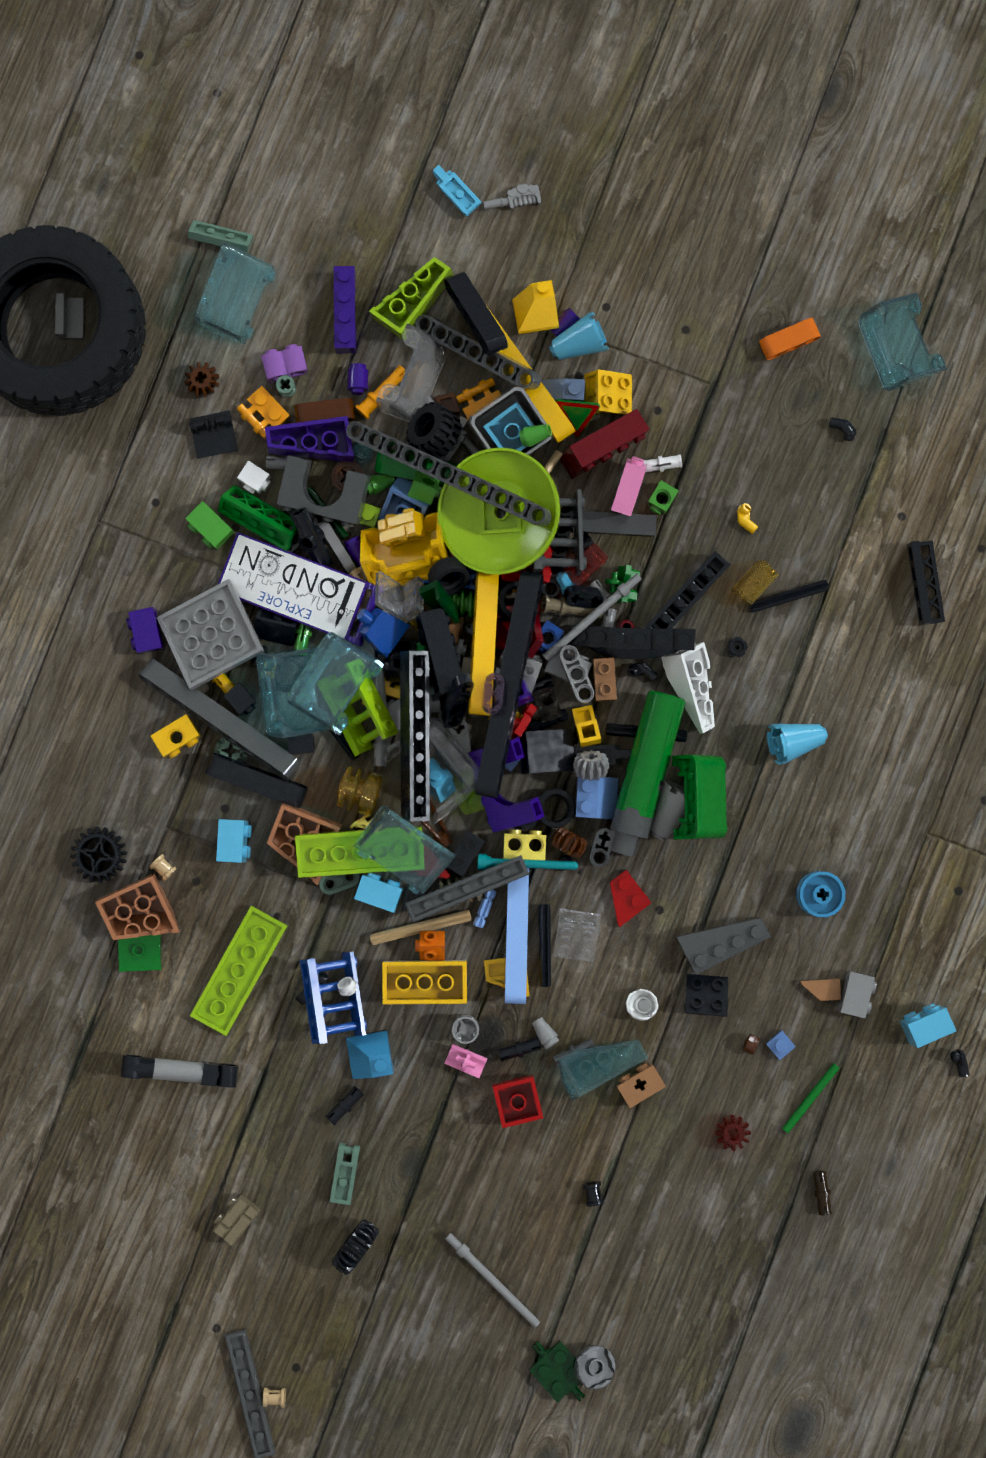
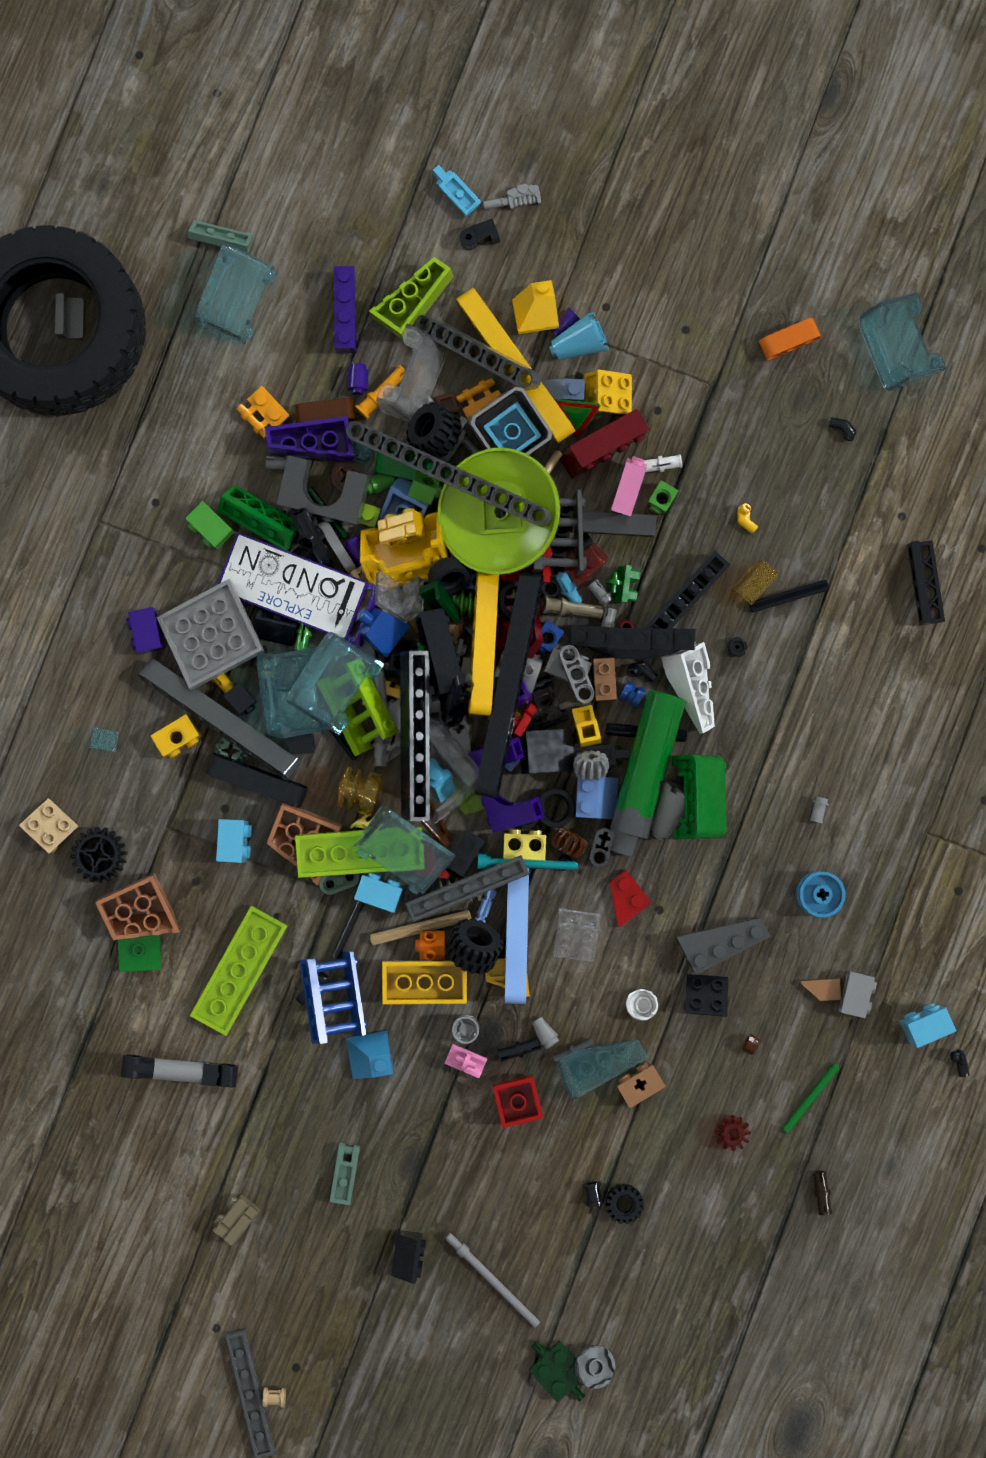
(48, 826): none -> tan hinge
(104, 739): none -> clear light blue panel
(162, 867): tan bush -> none
(194, 378): reddish brown gear -> none
(213, 434): black hinge -> none
(254, 478): white brick -> none
(284, 362): medium lavender brick -> none
(285, 379): sand green bush -> none
(344, 1105): black pin -> none
(347, 986): white plate -> none
(348, 929): none -> black bar
(355, 1247): black gear -> none
(406, 1260): none -> black slope
(474, 946): none -> black tyre
(475, 313): black beam -> none
(479, 234): none -> black leg
(498, 693): beam -> none
(534, 434): bright green cone -> none
(545, 945): black axle -> none
(585, 597): black beam -> none
(622, 590): light grey bar -> none
(632, 694): none -> blue wheel
(633, 1213): none -> black tyre
(780, 1045): medium blue plate -> none
(794, 740): medium azure cone -> none
(819, 809): none -> light grey pin

